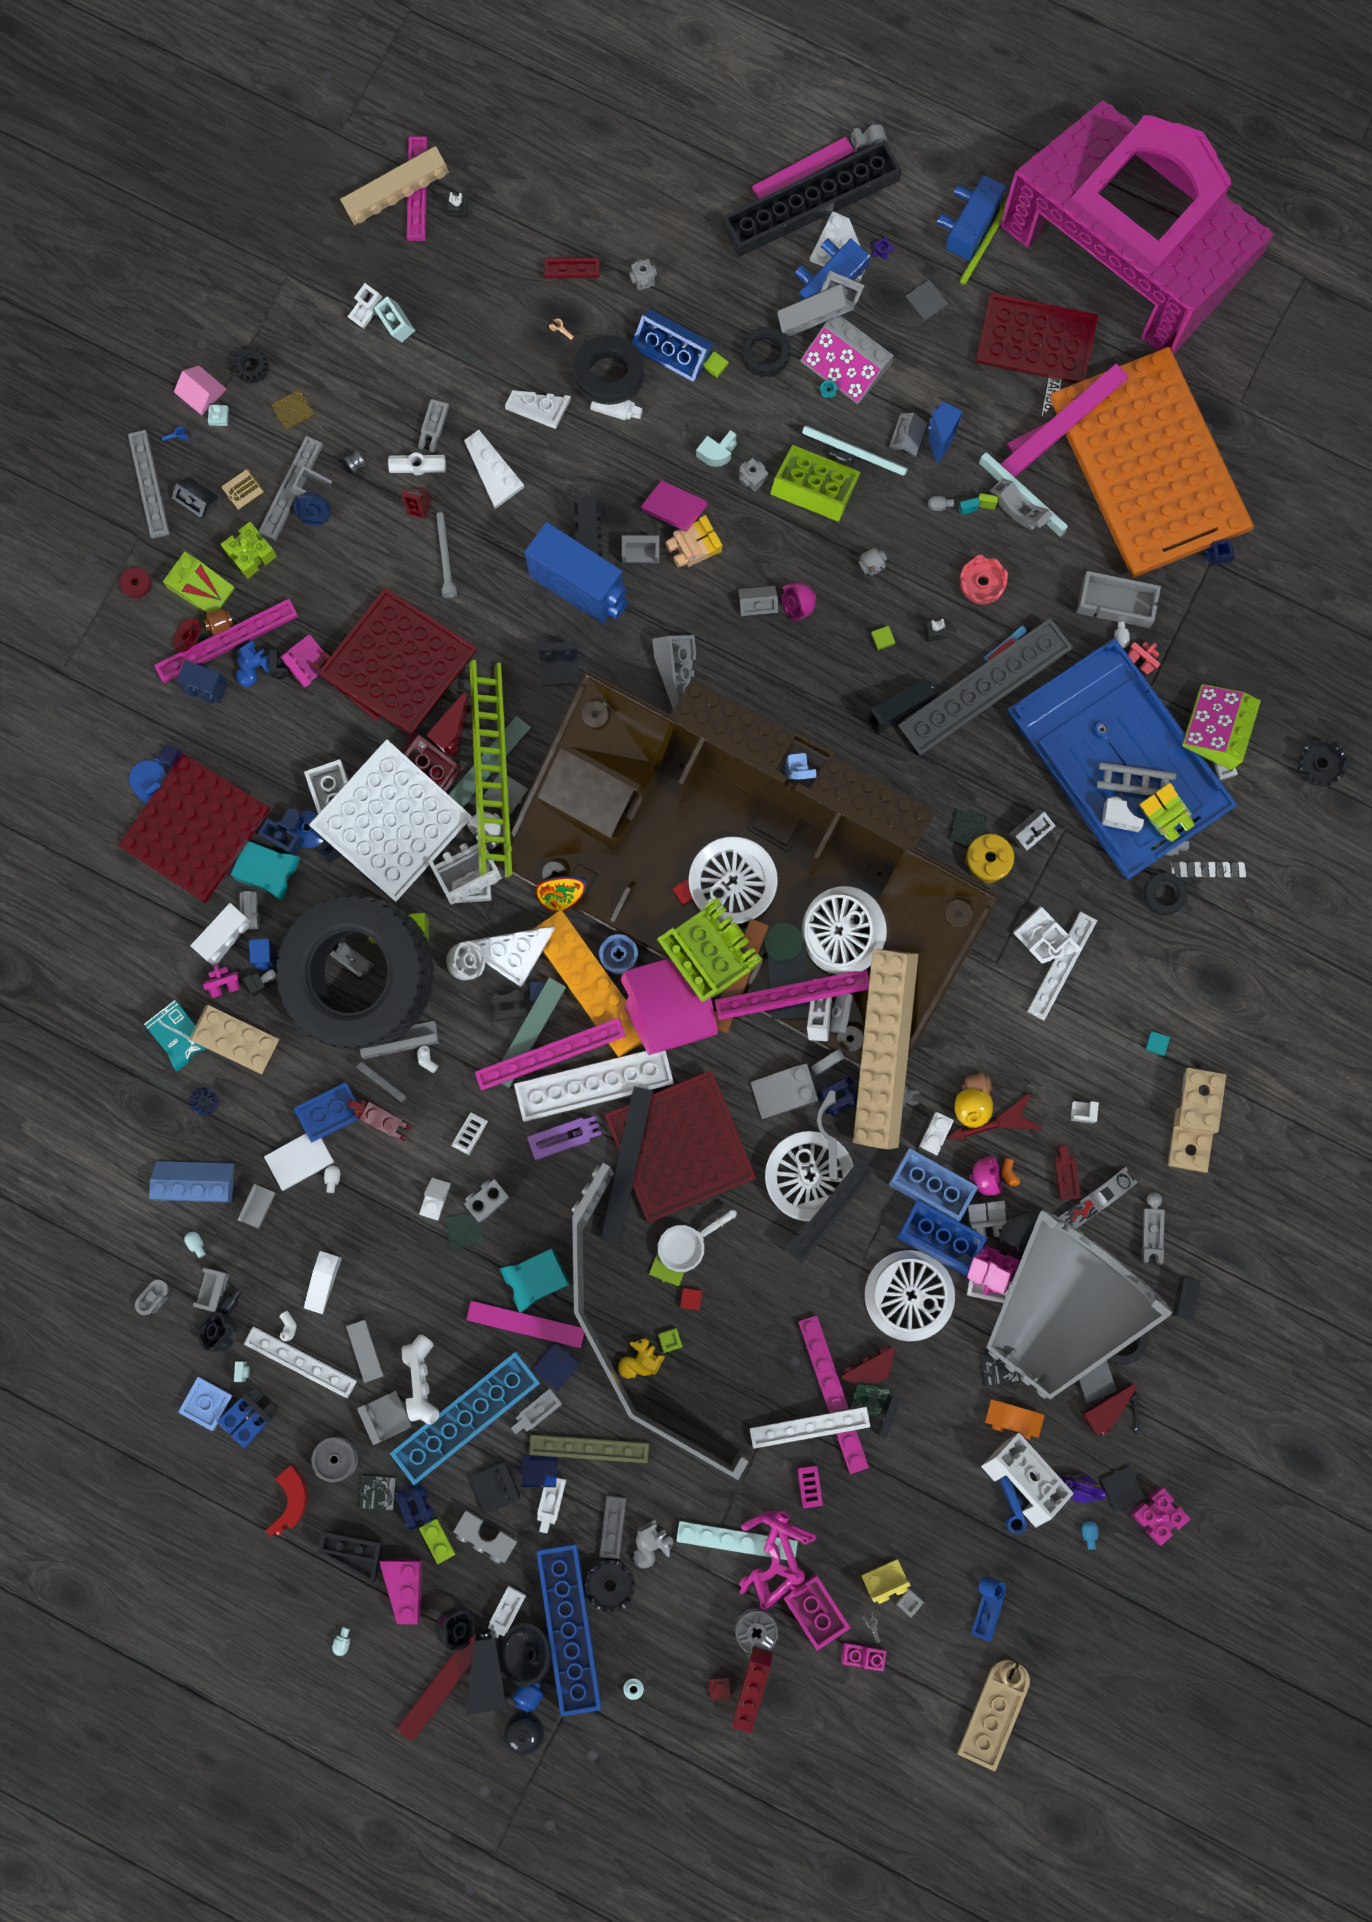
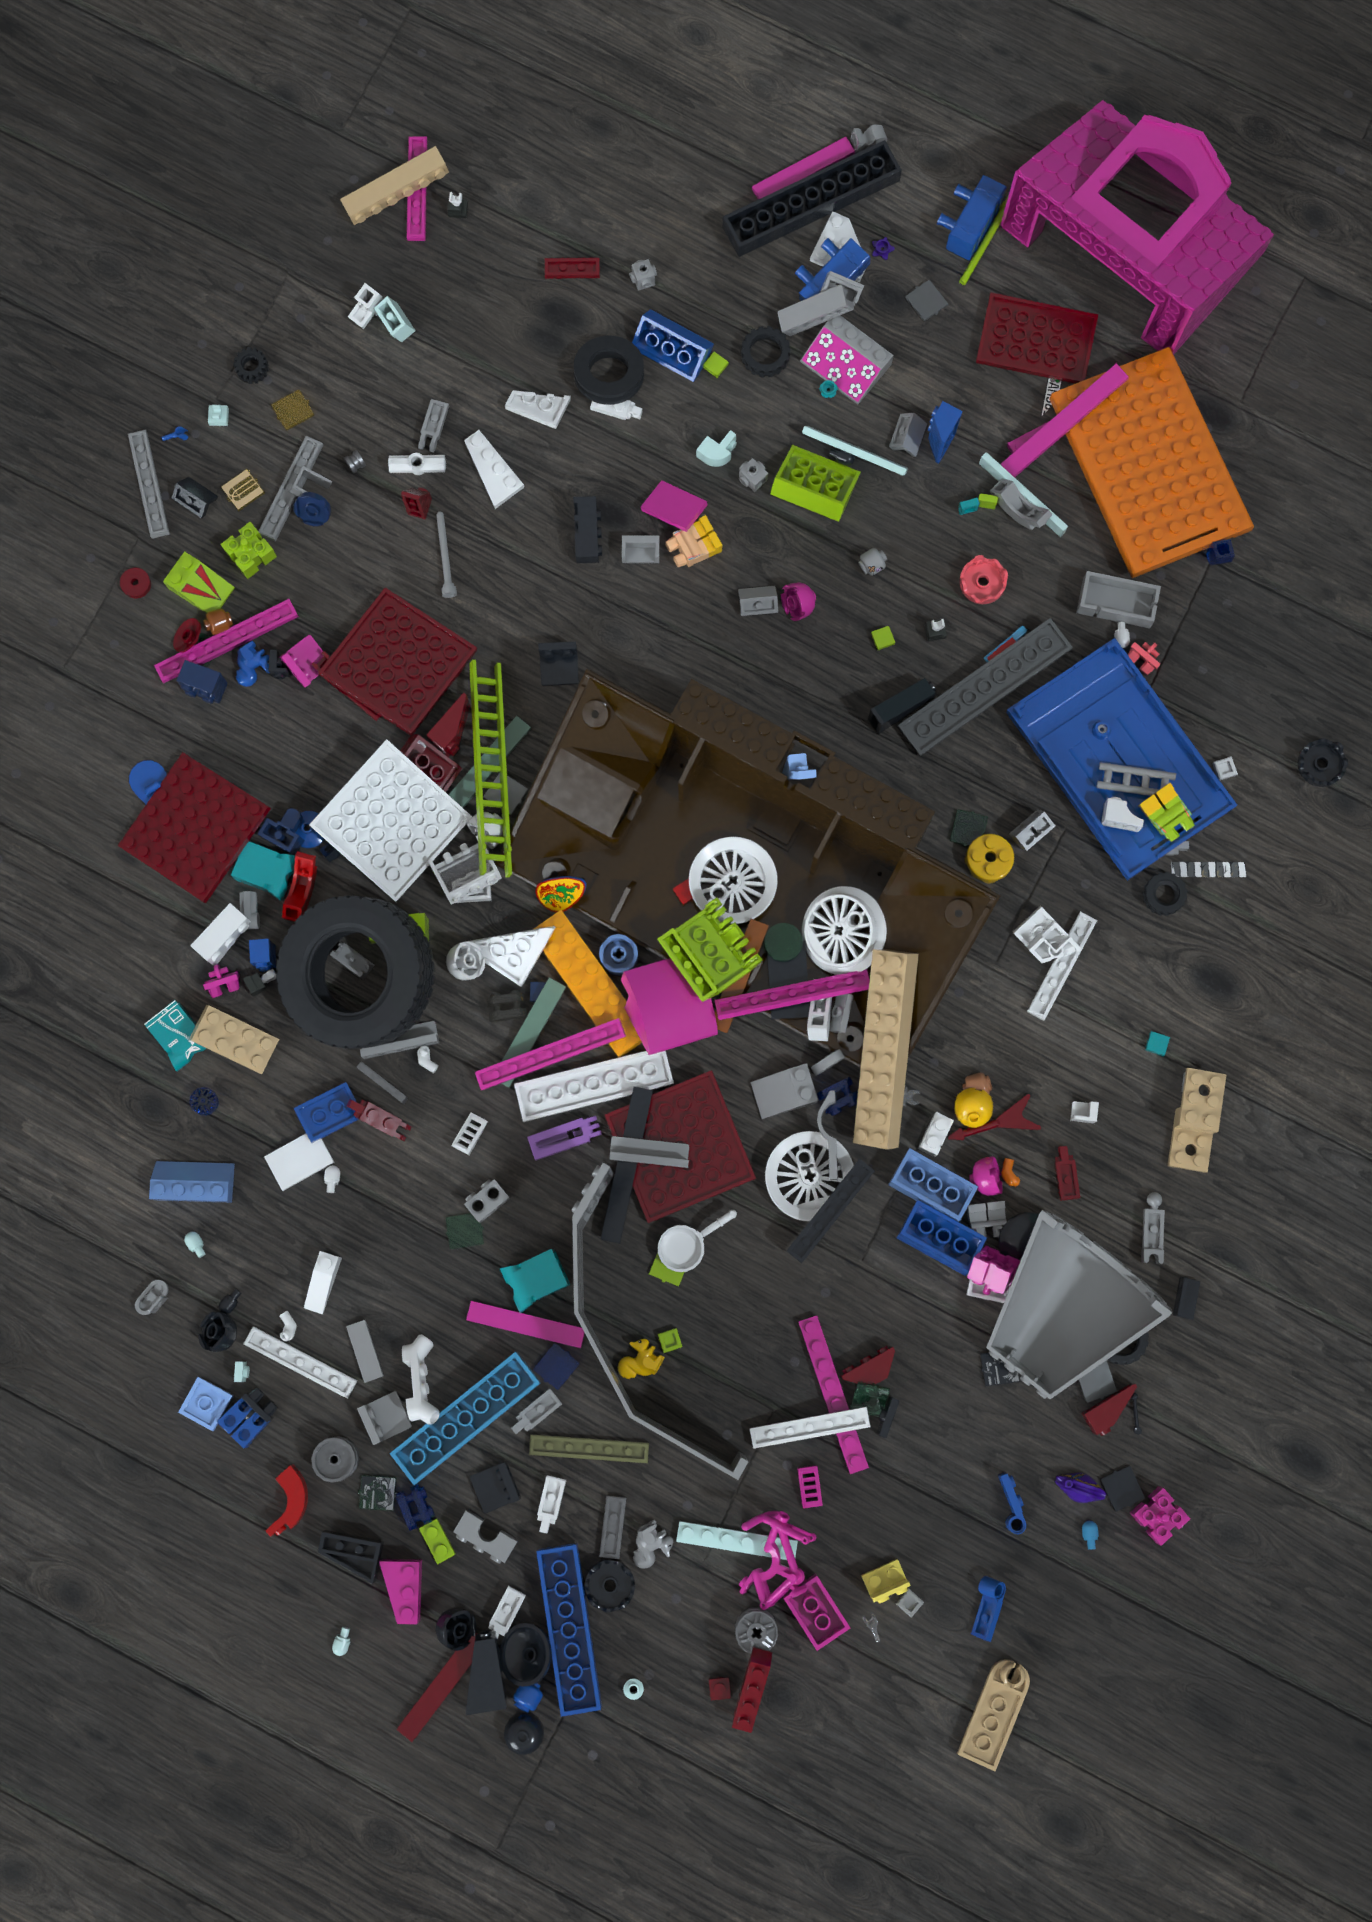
(167, 756): clear blue panel -> none
(198, 389): bright pink slope -> none
(212, 1290): light grey panel -> none
(256, 1206): light grey panel -> none
(301, 887): none -> red arch
(326, 782): white brick -> none
(434, 1199): white slope -> none
(539, 1471): clear blue piece -> none
(560, 327): light nougat hand -> none
(576, 574): blue brick -> none
(649, 1152): none -> light grey panel
(675, 660): light grey wedge -> none
(691, 1299): red tile -> none
(863, 1656): dark pink slope -> none
(880, 1281): white piece -> none
(939, 503): light grey cylinder -> none
(1014, 1418): orange brick -> none
(1016, 1461): white plate -> none
(1099, 1199): piece -> none
(1221, 725): slope -> none

